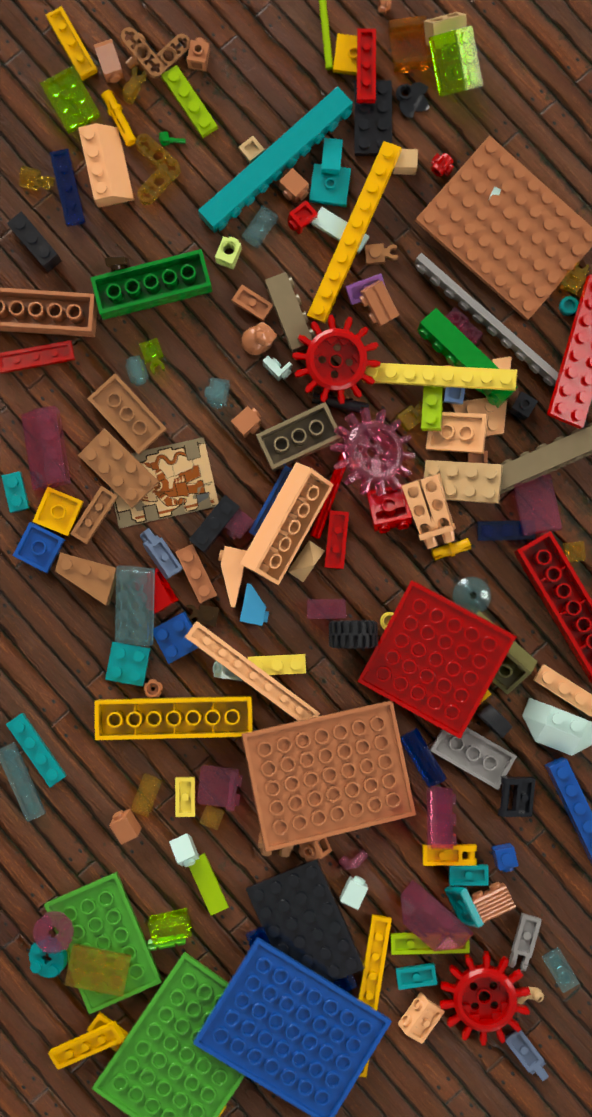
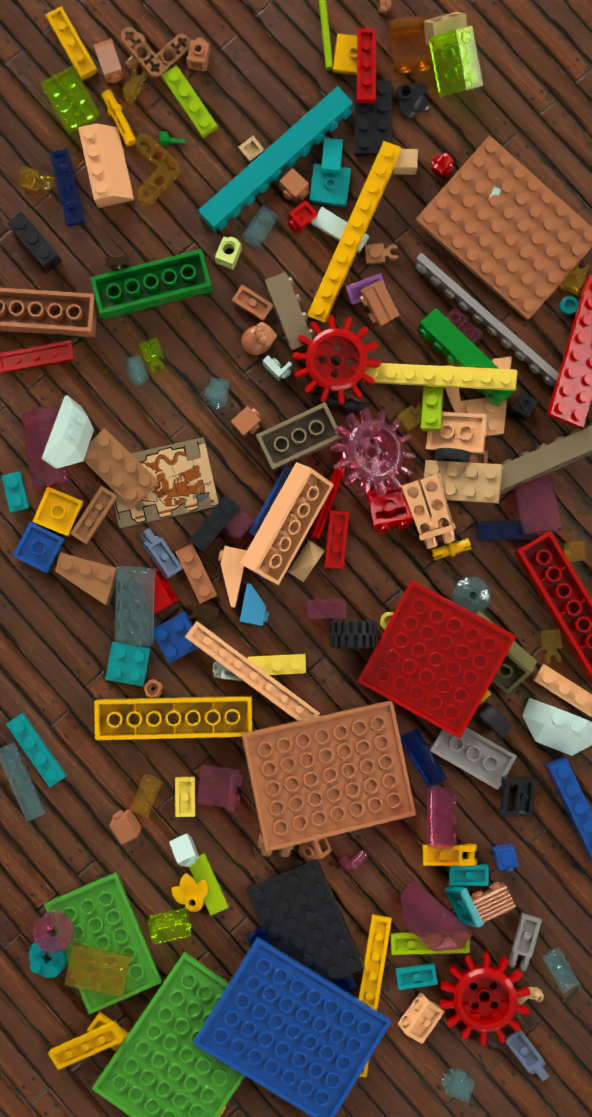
(69, 436): none -> light aqua wedge
(127, 413): medium nougat plate -> none
(182, 941): bright green axle -> none
(189, 890): none -> yellow plate
(212, 817): clear yellow plate -> none
(354, 892): light aqua brick -> none
(452, 454): none -> black tyre
(454, 395): medium blue plate -> none
(458, 1084): none -> clear light blue brick
(551, 641): none -> clear yellow plate

